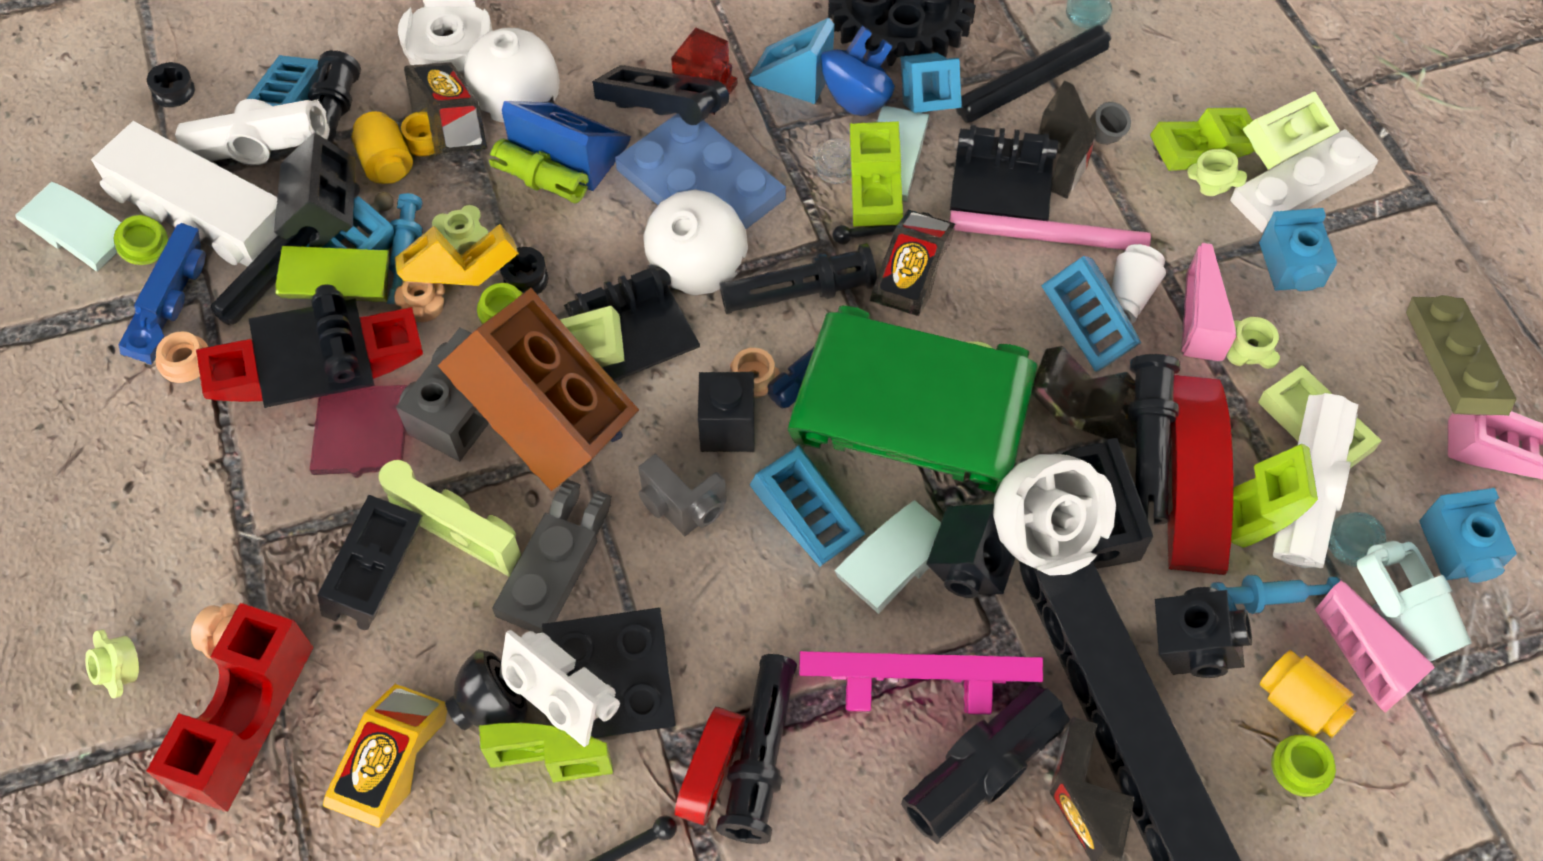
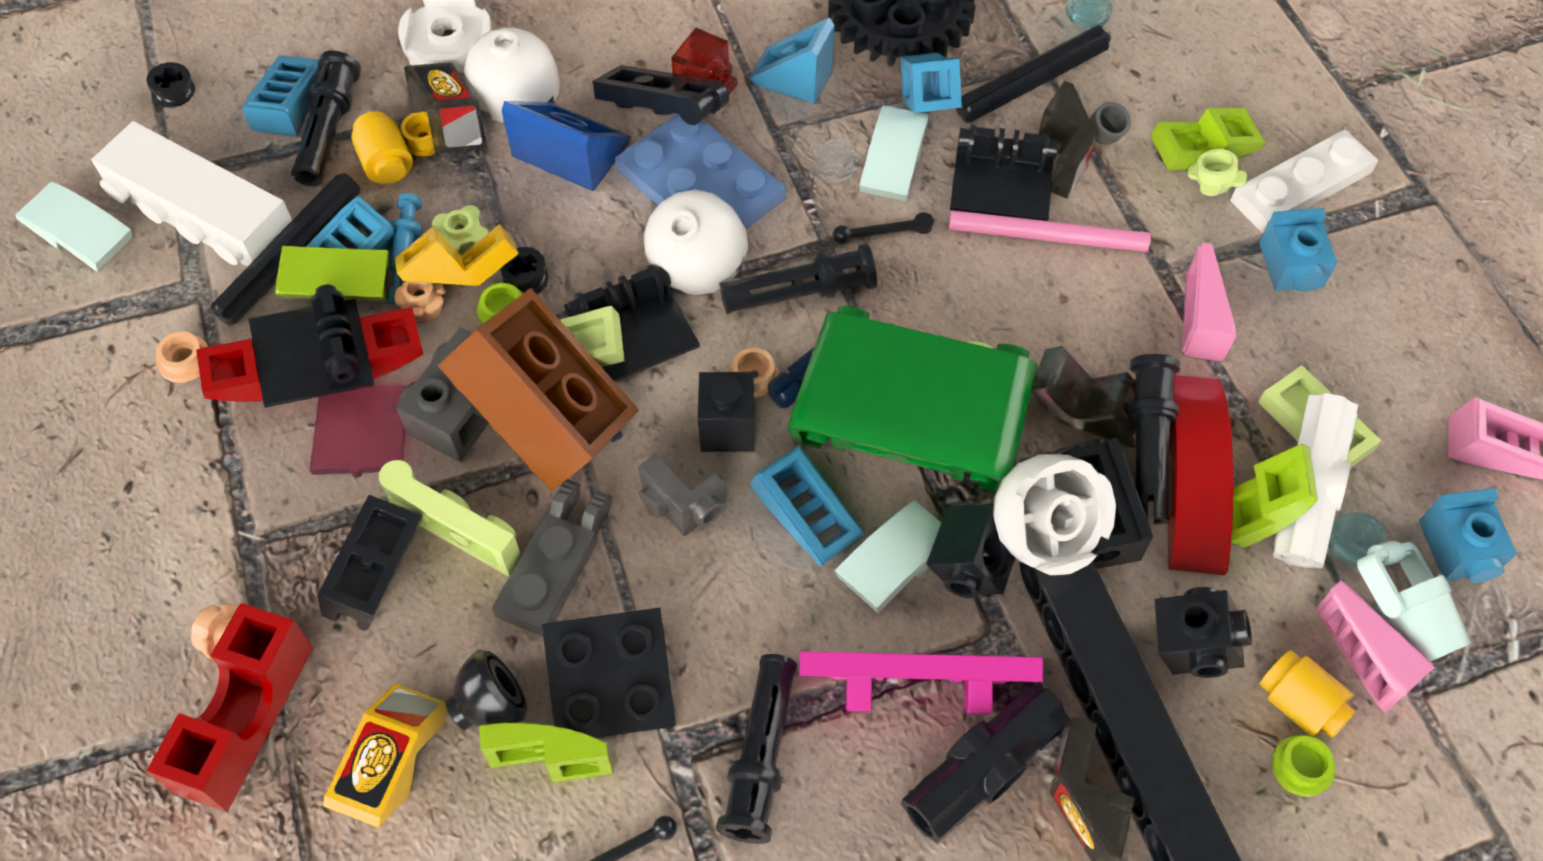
(112, 662): yellowish green plate -> none
(140, 240): lime plate -> none
(162, 293): blue hinge -> none
(253, 130): white piece -> none
(316, 191): black hinge -> none
(538, 170): lime pin -> none
(538, 672): white hinge -> none
(709, 766): red beam -> none
(857, 80): blue piece -> none
(876, 173): lime slope -> none
(912, 262): slope -> none
(1069, 279): dark azure slope -> none
(1137, 277): white cone -> none
(1257, 594): dark azure piece -> none
(1262, 335): yellowish green plate -> none
(1290, 130): yellowish green plate -> none
(1460, 356): olive plate -> none

